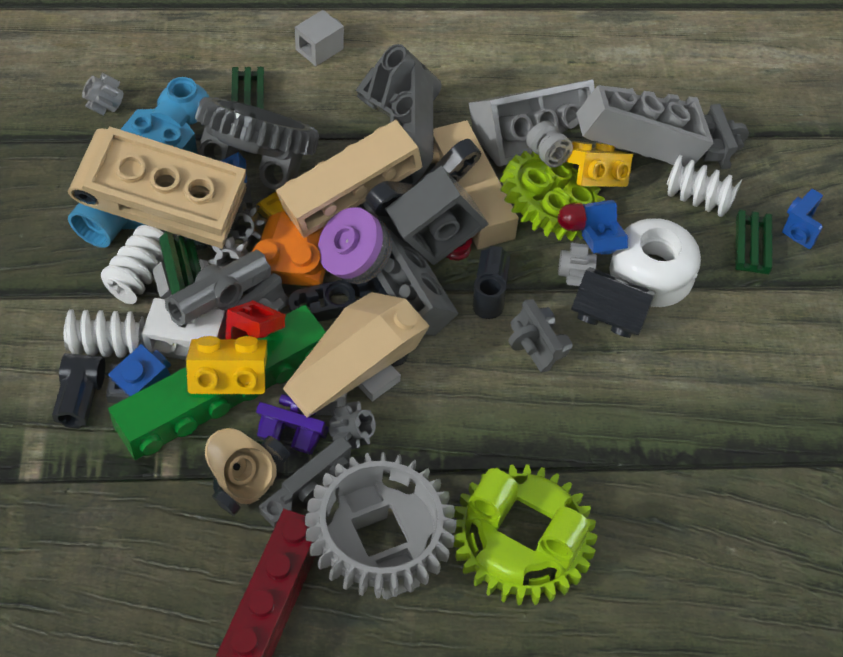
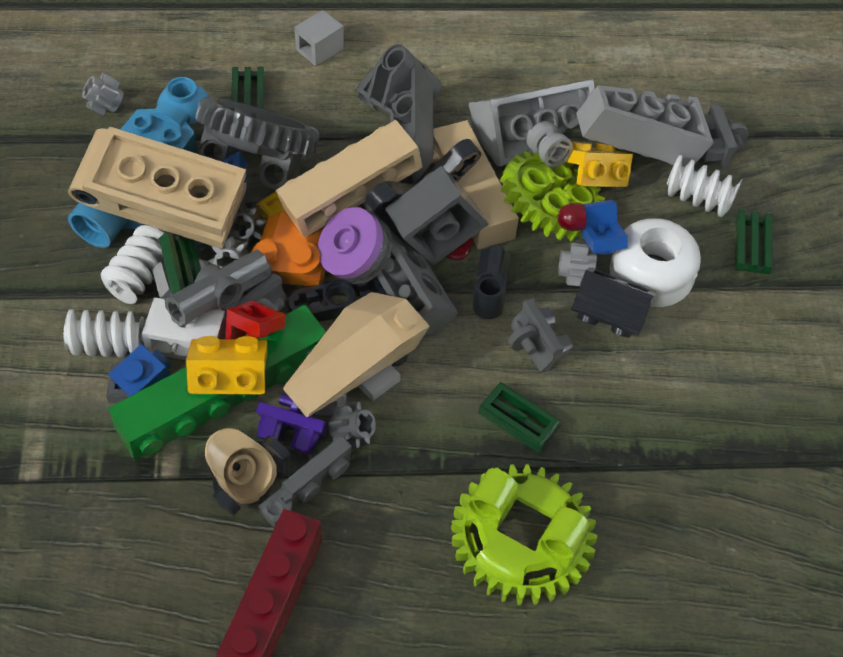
(78, 382): black piece -> none
(366, 501): light grey piece -> none
(515, 421): none -> dark green tile
(800, 225): blue bracket -> none

